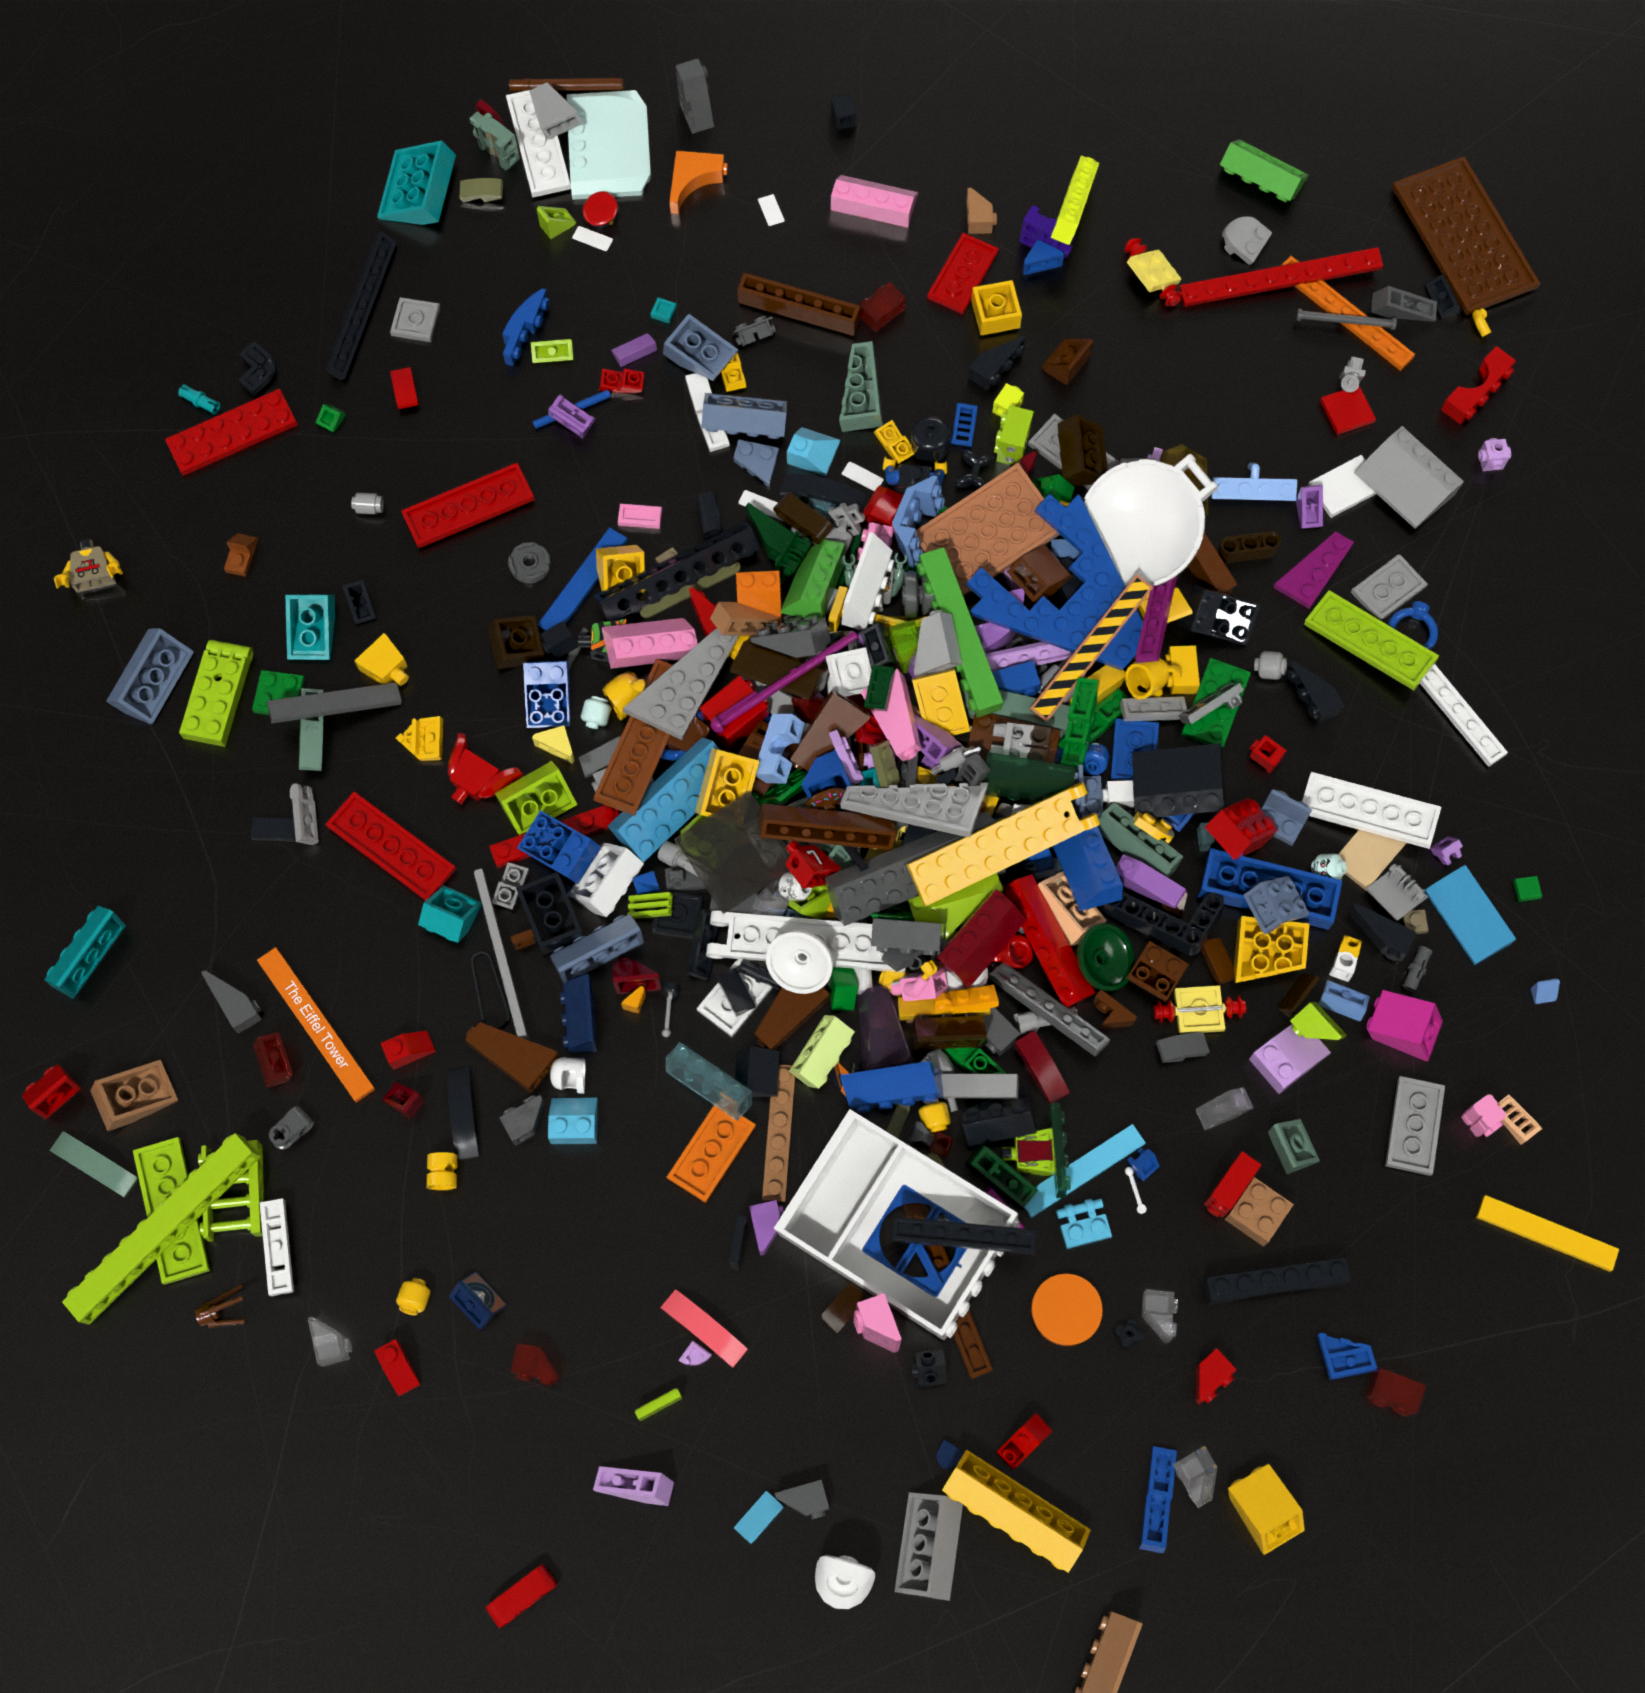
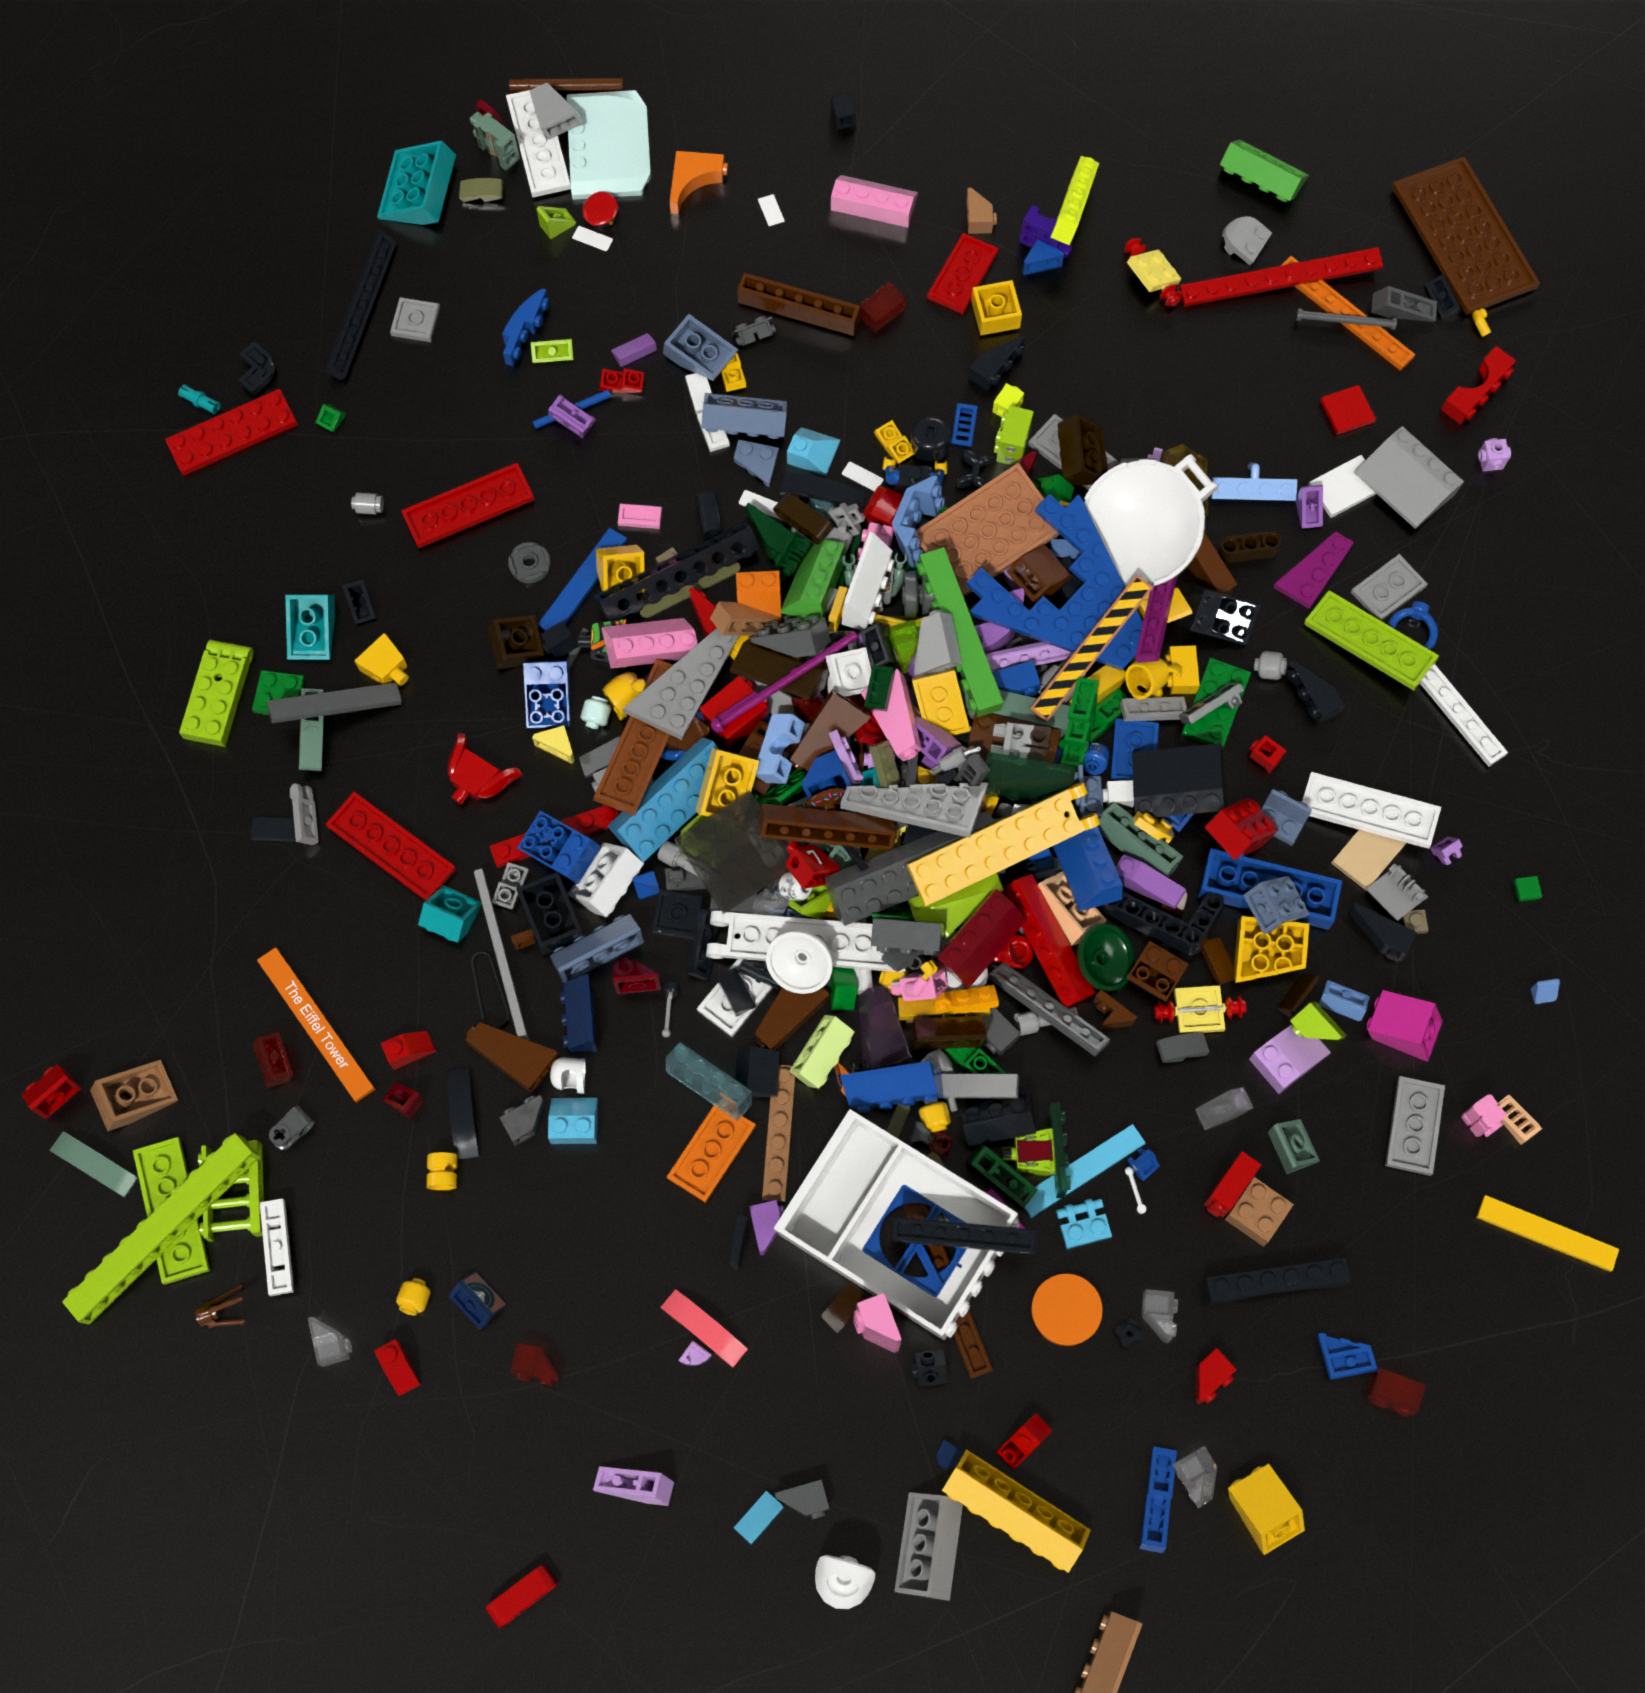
(85, 951): teal slope -> none
(89, 568): dark tan torso -> none
(150, 675): sand blue slope -> none
(236, 1005): dark grey slope -> none
(241, 553): dark orange slope -> none
(404, 388): red slope -> none
(424, 738): yellow slope -> none
(538, 791): lime slope -> none
(635, 1000): light orange slope -> none
(650, 897): lime tile -> none
(658, 1404): lime tile -> none
(663, 310): teal tile -> none
(694, 95): dark grey wedge -> none
(861, 398): sand green wedge -> none
(1041, 1067): dark red slope -> none
(1068, 358): reddish brown slope -> none
(1205, 839): clear light blue plate -> none
(1329, 865): light aqua head -> none
(1346, 958): white leg -> none
(1352, 375): light grey hips -> none
(1417, 969): dark grey pin -> none
(1470, 915): dark azure slope -> none

